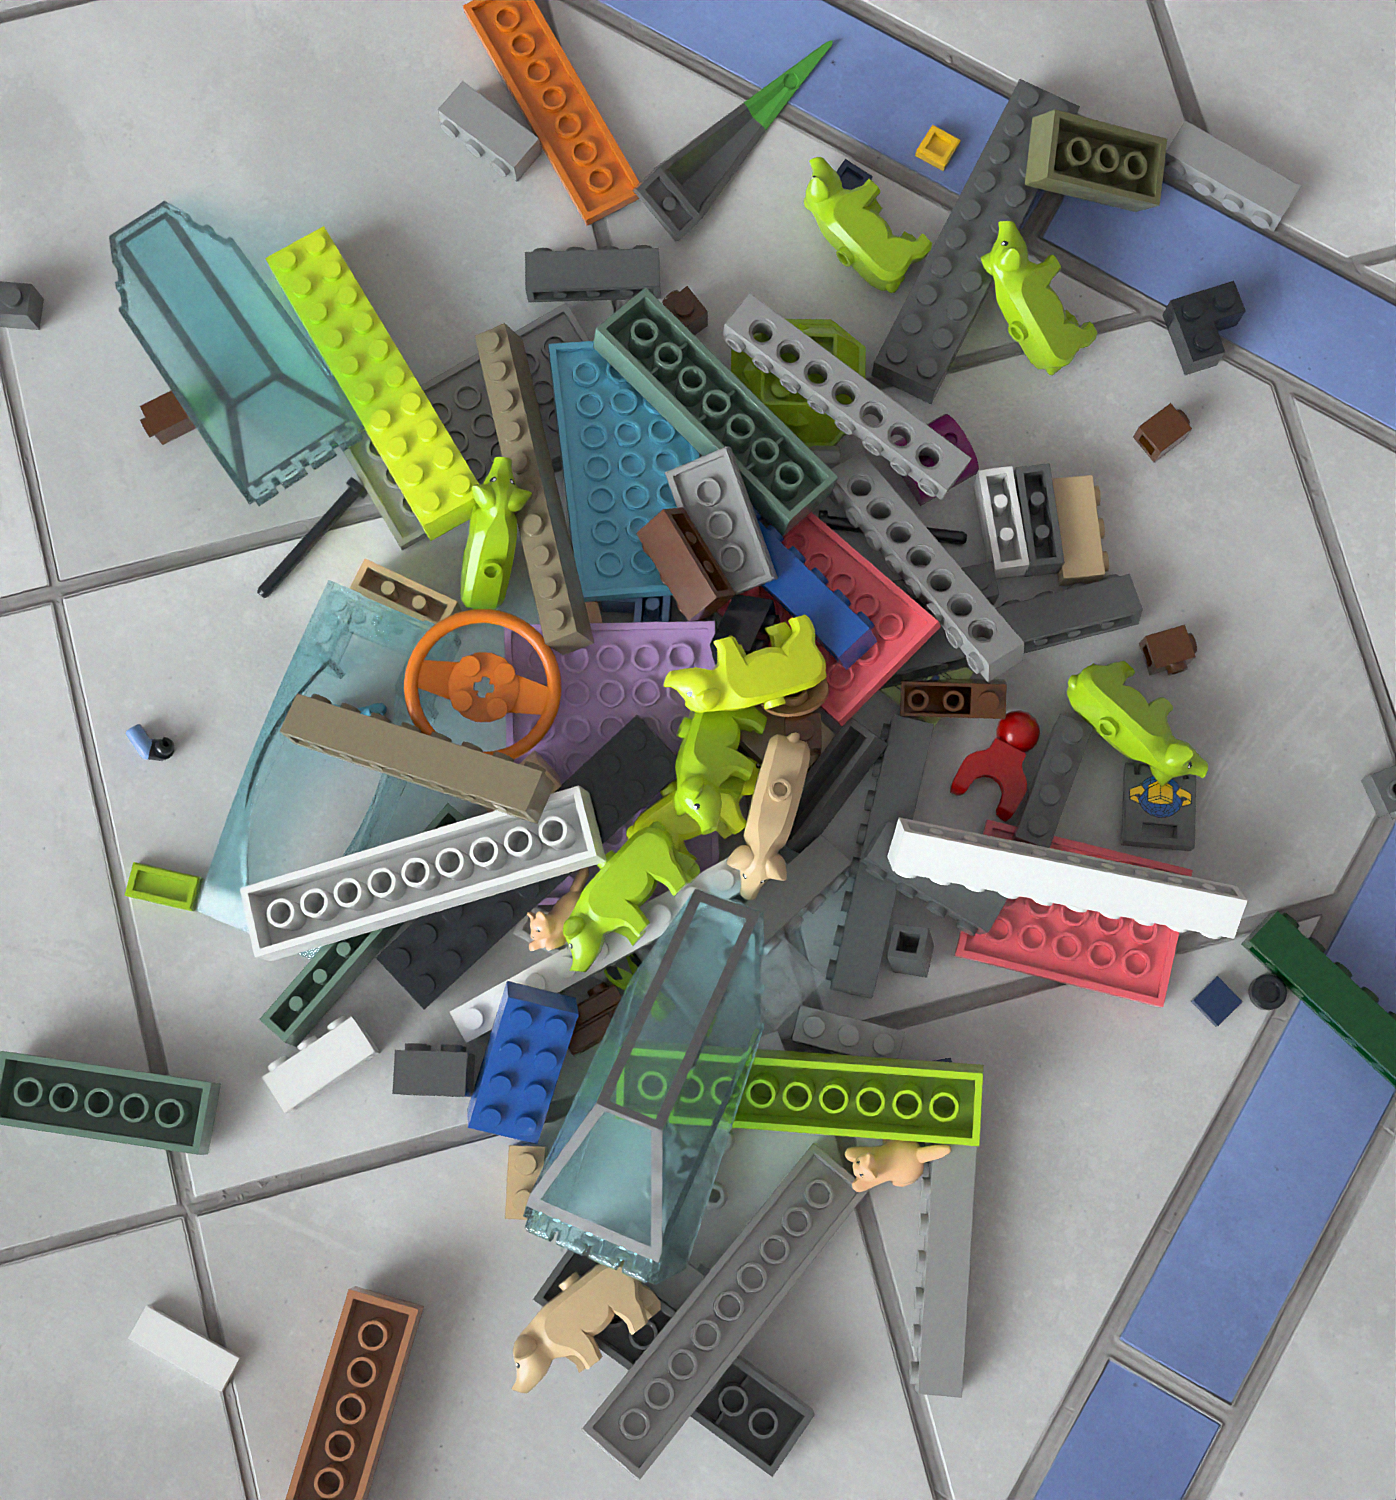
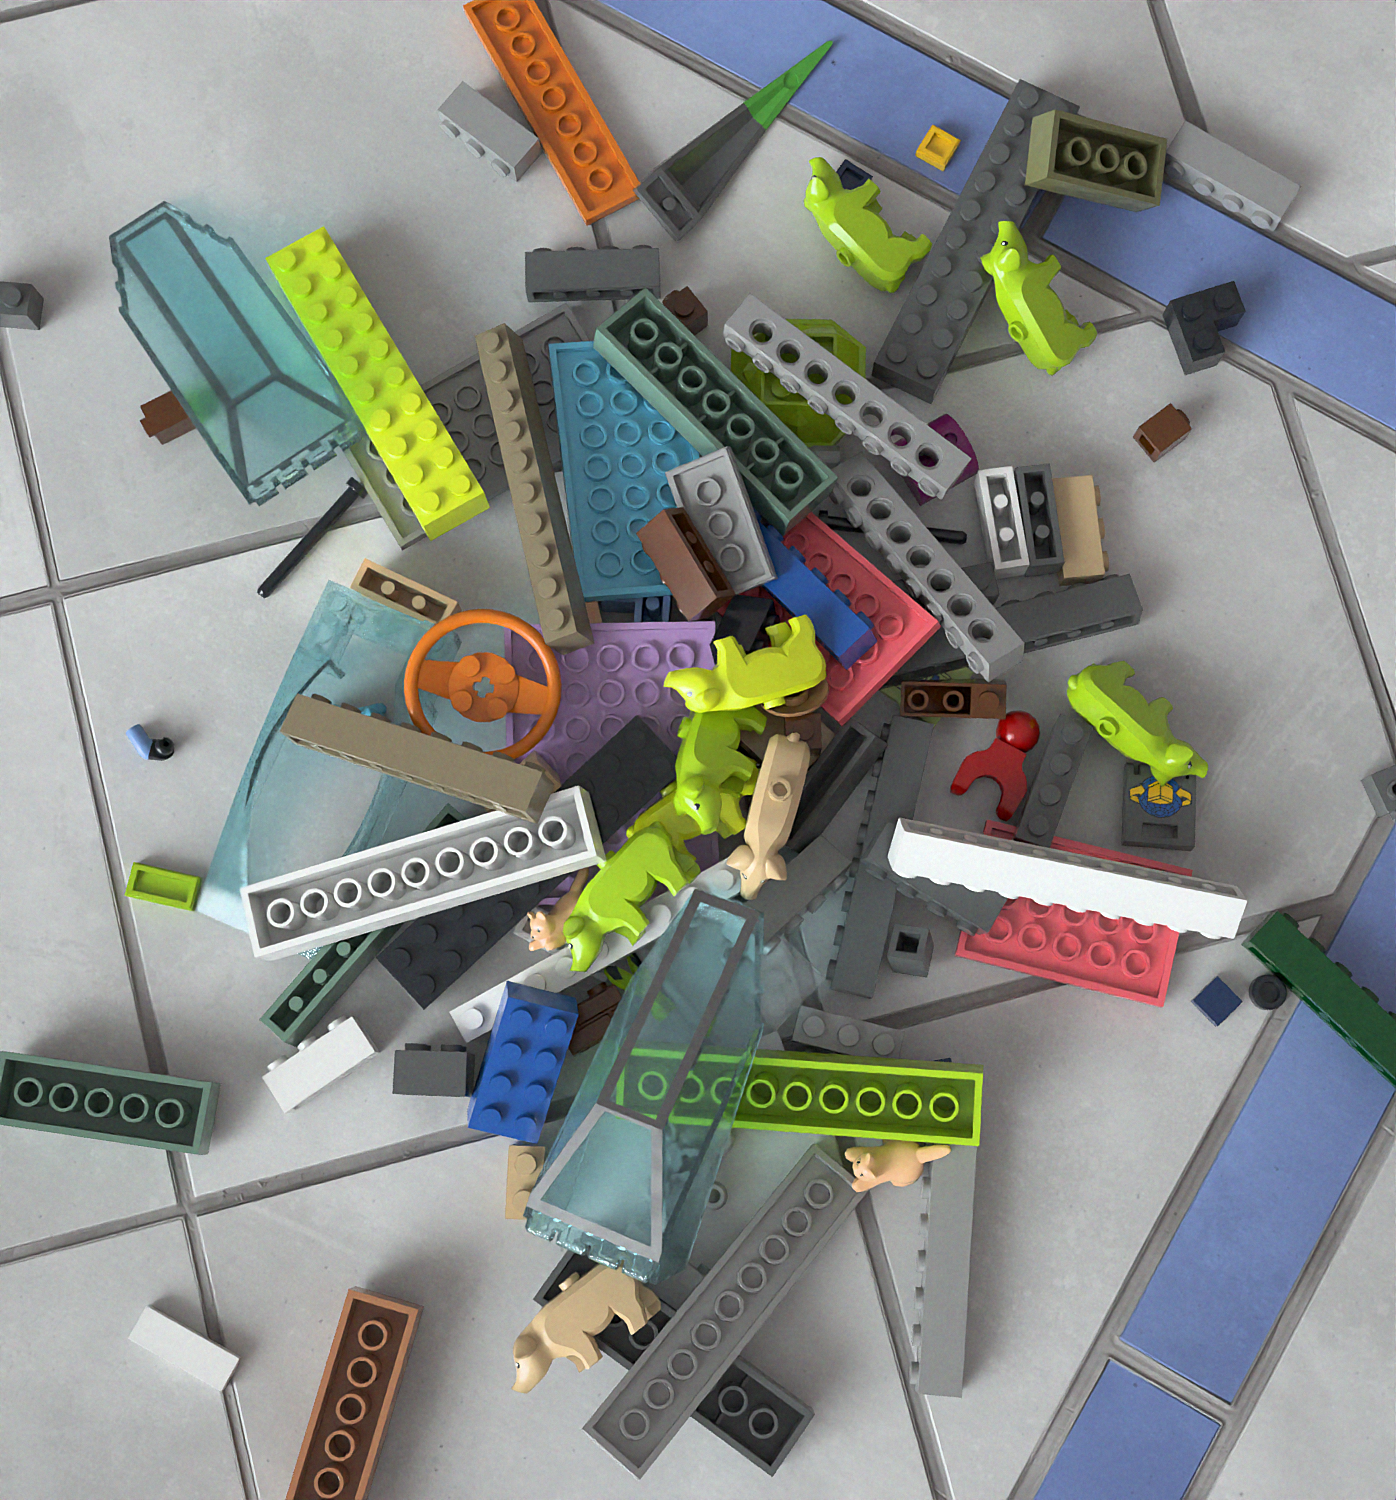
(491, 537): lime animal -> none
(1168, 650): reddish brown brick -> none

